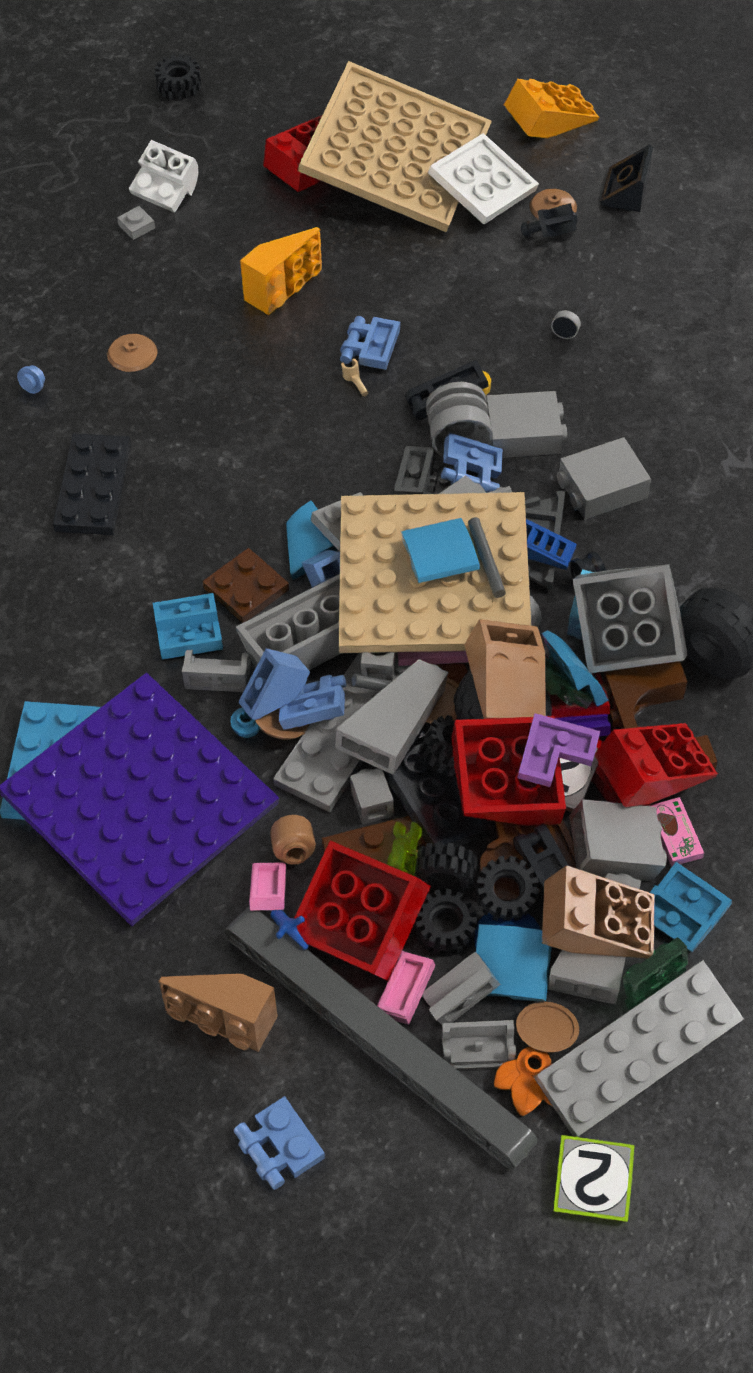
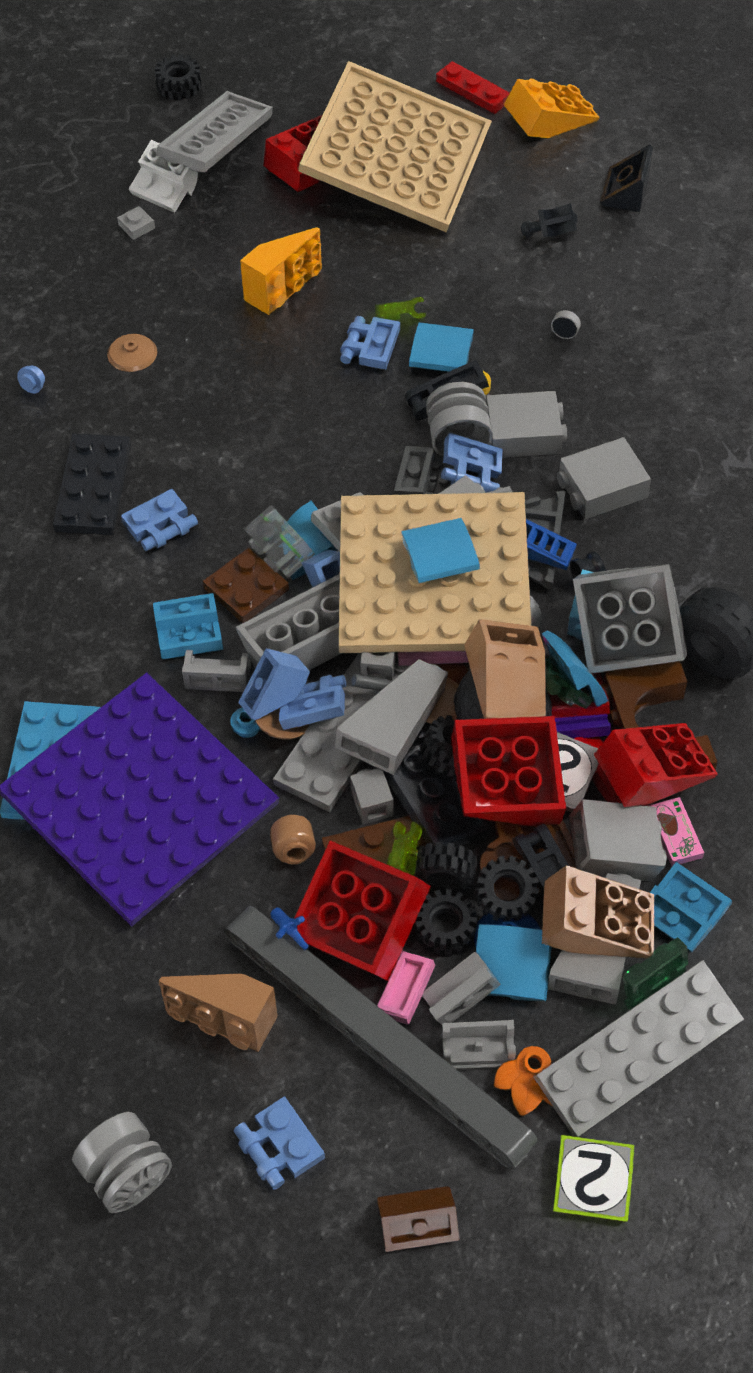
(121, 1162): none -> light grey wheel
(155, 515): none -> medium blue plate
(214, 132): none -> light grey plate
(268, 886): bright pink tile -> none
(279, 541): none -> clear piece
(352, 374): tan hand -> none
(394, 309): none -> clear neon green plate
(418, 1218): none -> reddish brown panel
(440, 347): none -> dark azure slope
(472, 87): none -> red plate
(483, 178): white plate -> none
(486, 557): dark grey bar -> none
(547, 1027): medium nougat piece -> none
(551, 199): medium nougat piece -> none
(554, 740): medium lavender plate -> none

